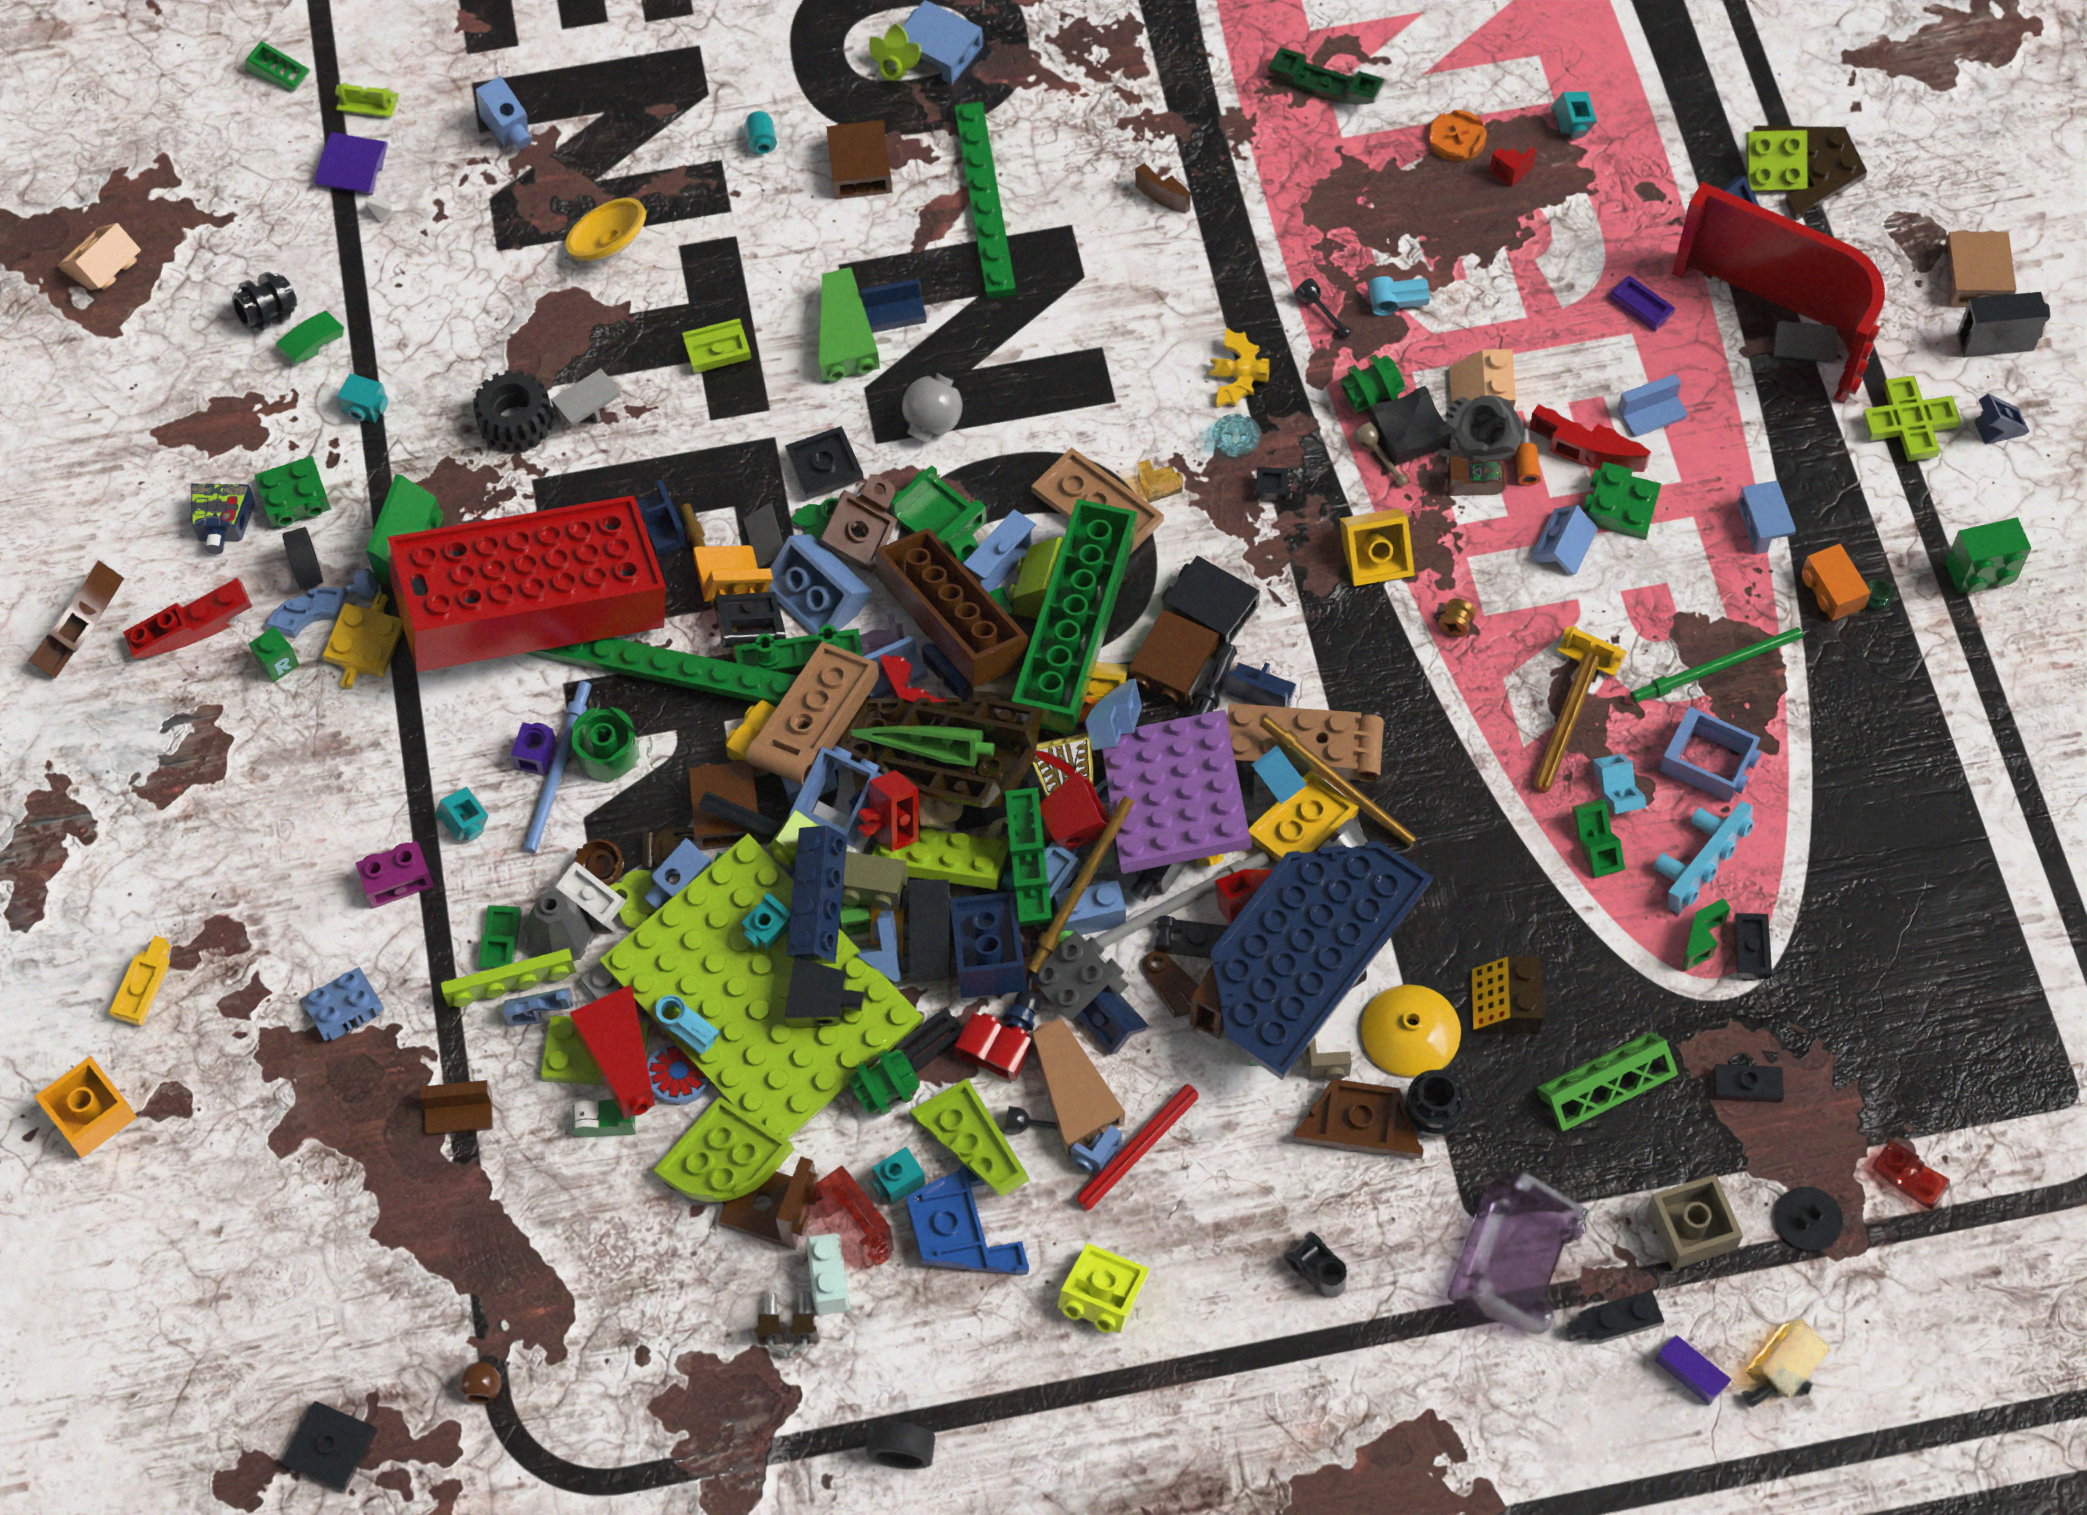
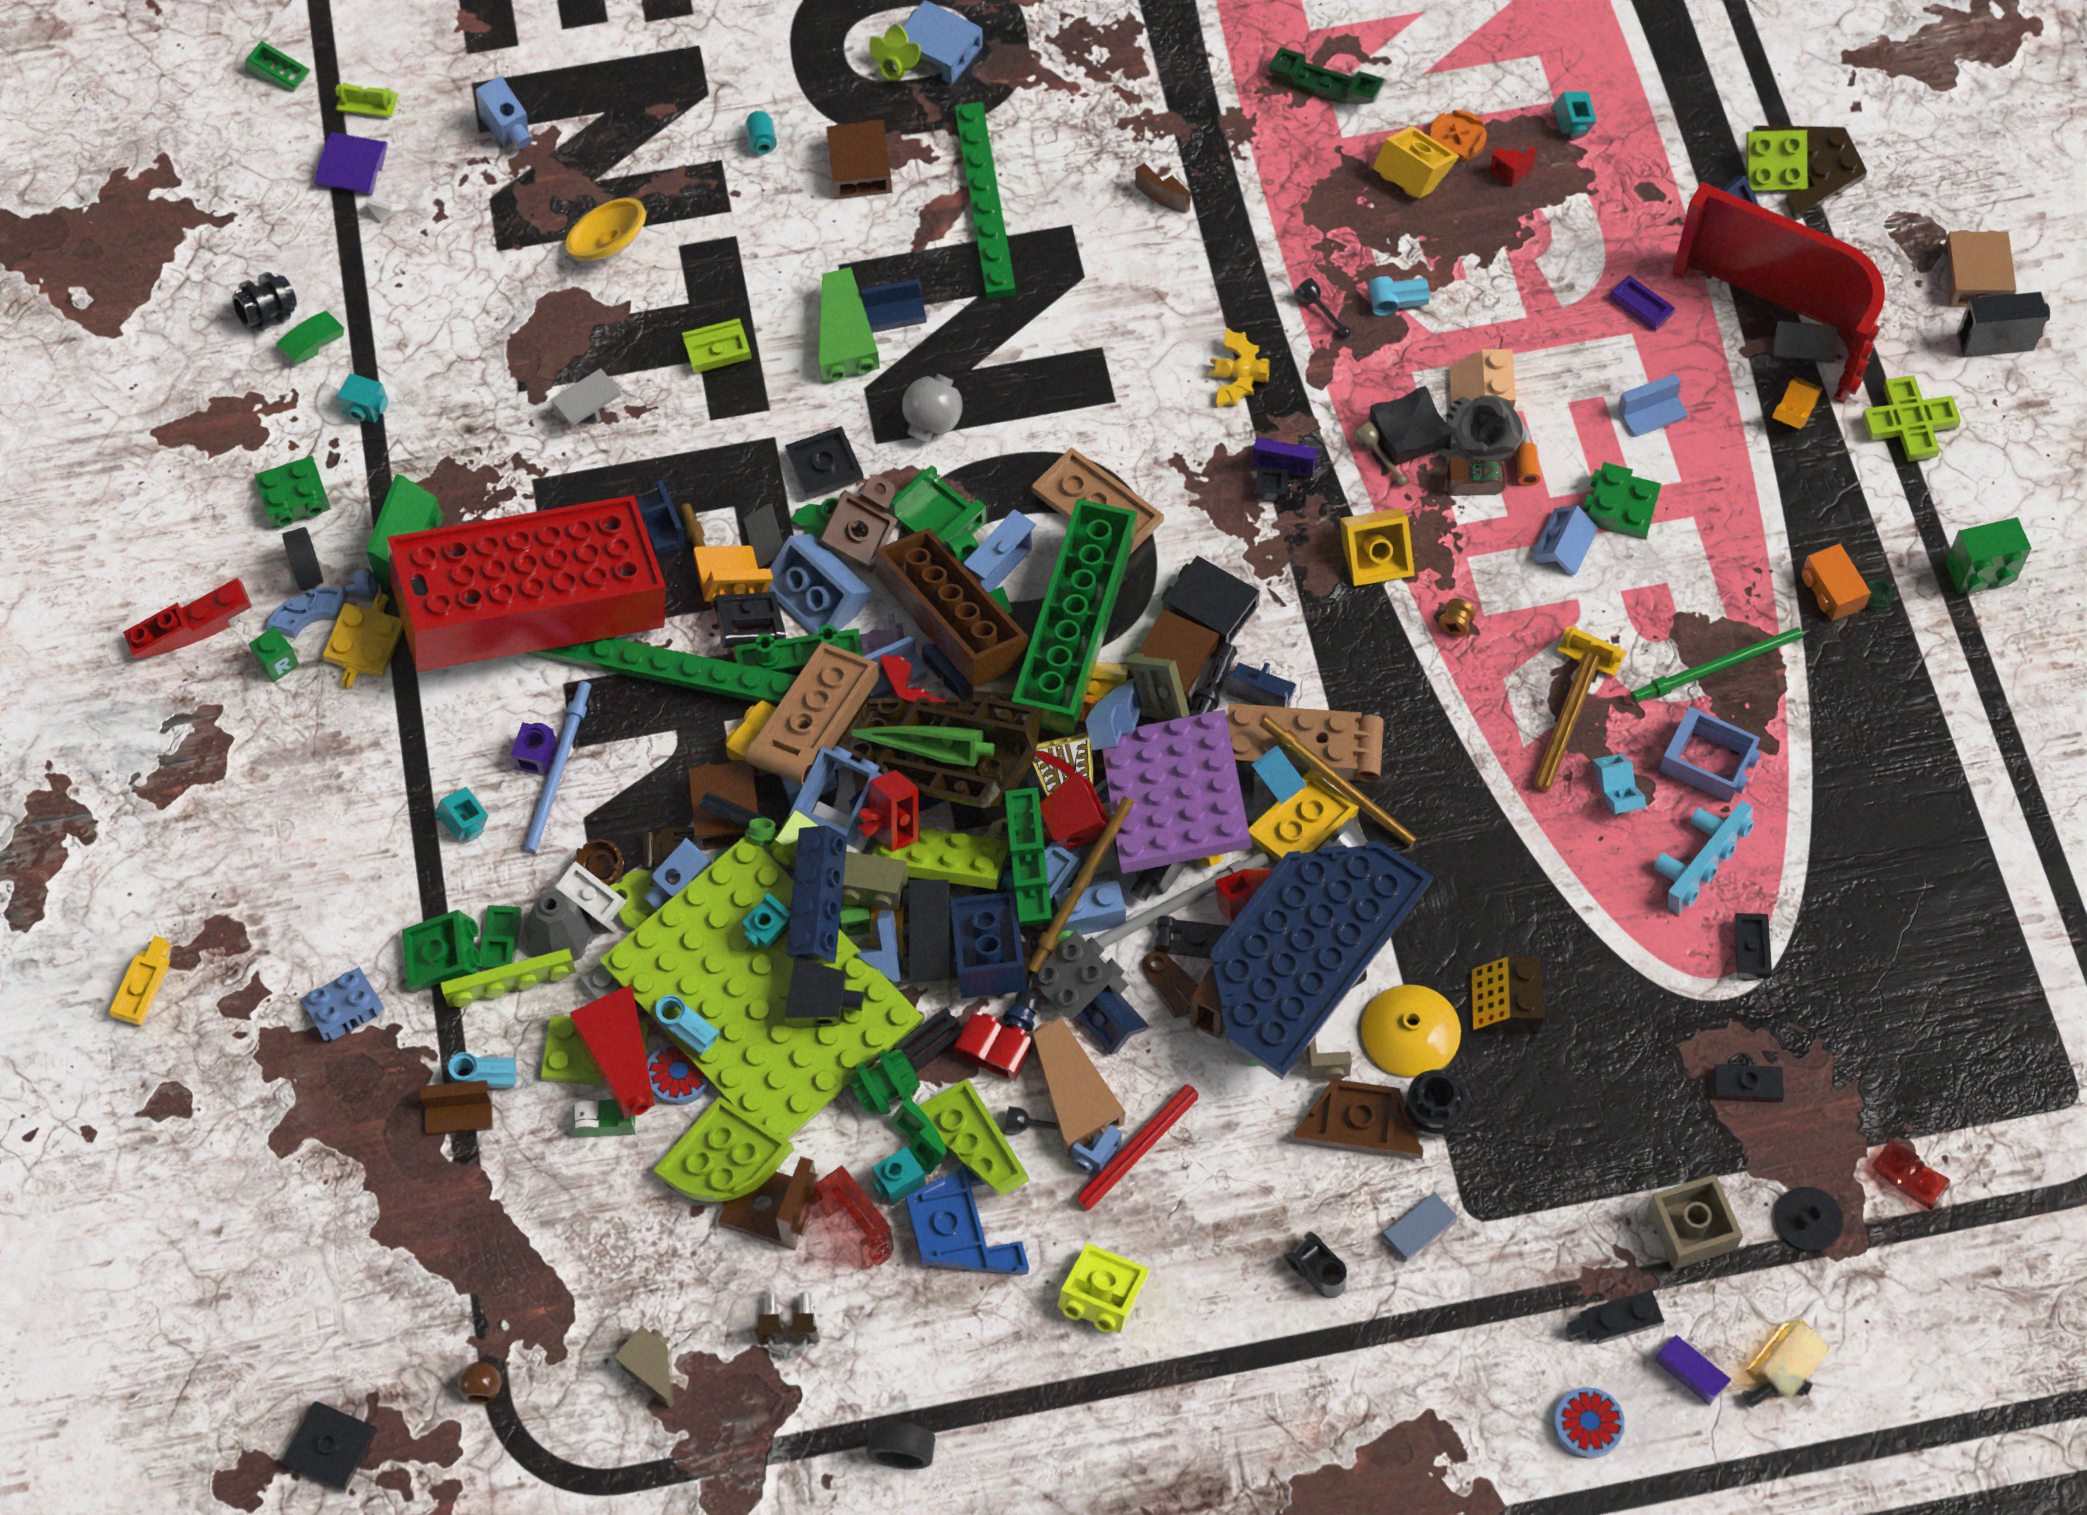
(76, 619): reddish brown slope -> none
(85, 1107): light orange brick -> none
(100, 257): light nougat slope -> none
(220, 513): torso -> none
(394, 874): magenta brick -> none
(440, 950): none -> green plate
(496, 1070): none -> medium azure piece
(508, 392): black tyre -> none
(528, 1008): medium blue slope -> none
(604, 743): green brick -> none
(648, 1363): none -> dark tan slope
(761, 831): none -> bright green plate
(828, 1274): light aqua brick -> none
(920, 1132): none -> green slope
(938, 812): tan hips -> none
(1034, 577): lime slope -> none
(1158, 687): none -> olive plate
(1160, 482): clear yellow panel -> none
(1225, 428): clear light blue gear -> none
(1297, 458): none -> dark purple bracket
(1373, 383): green piece -> none
(1414, 161): none -> yellow slope
(1420, 1226): none -> sand blue tile
(1515, 1252): clear purple windscreen -> none
(1585, 447): red slope -> none
(1589, 1422): none -> tile
(1597, 841): green slope -> none
(1602, 1070): bright green fence -> none
(1701, 943): green slope -> none
(1765, 514): medium blue panel -> none
(1798, 402): none -> light orange slope
(1999, 420): dark blue slope -> none

